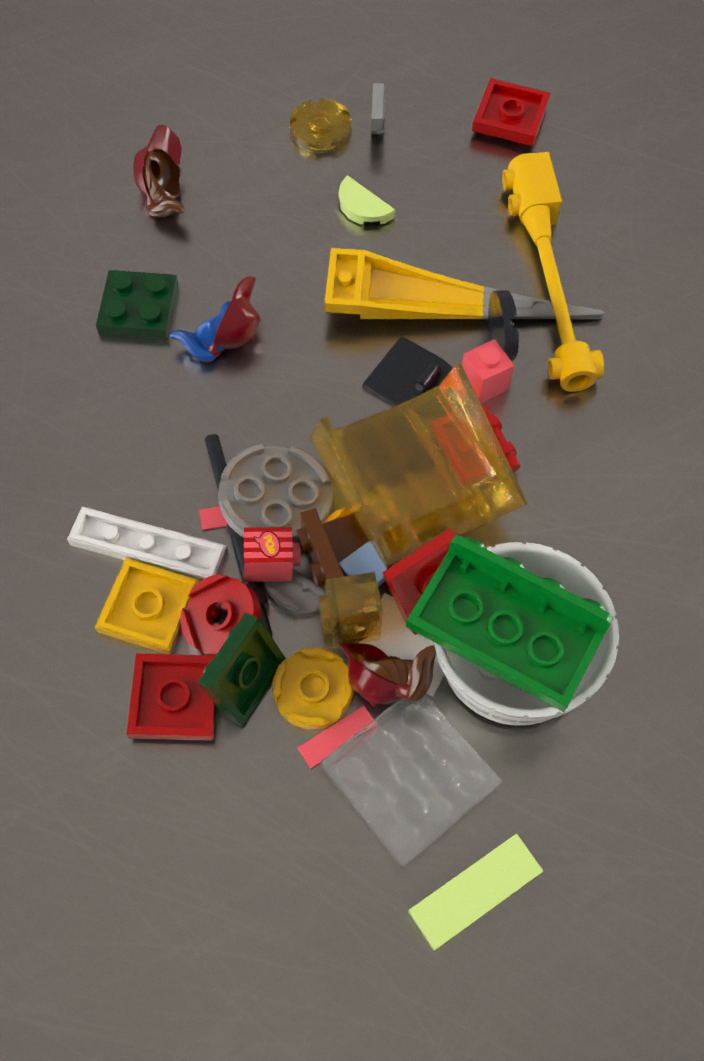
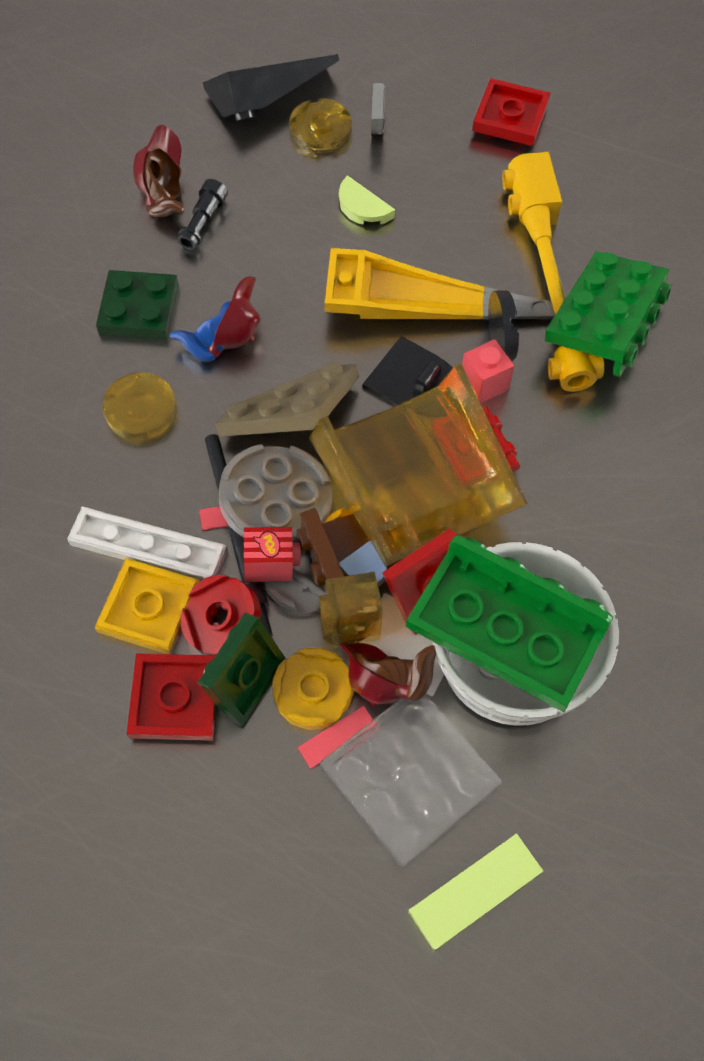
(139, 405): none -> clear yellow tile
(211, 197): none -> black piece
(255, 88): none -> black wedge
(291, 404): none -> dark tan plate
(611, 309): none -> green bracket

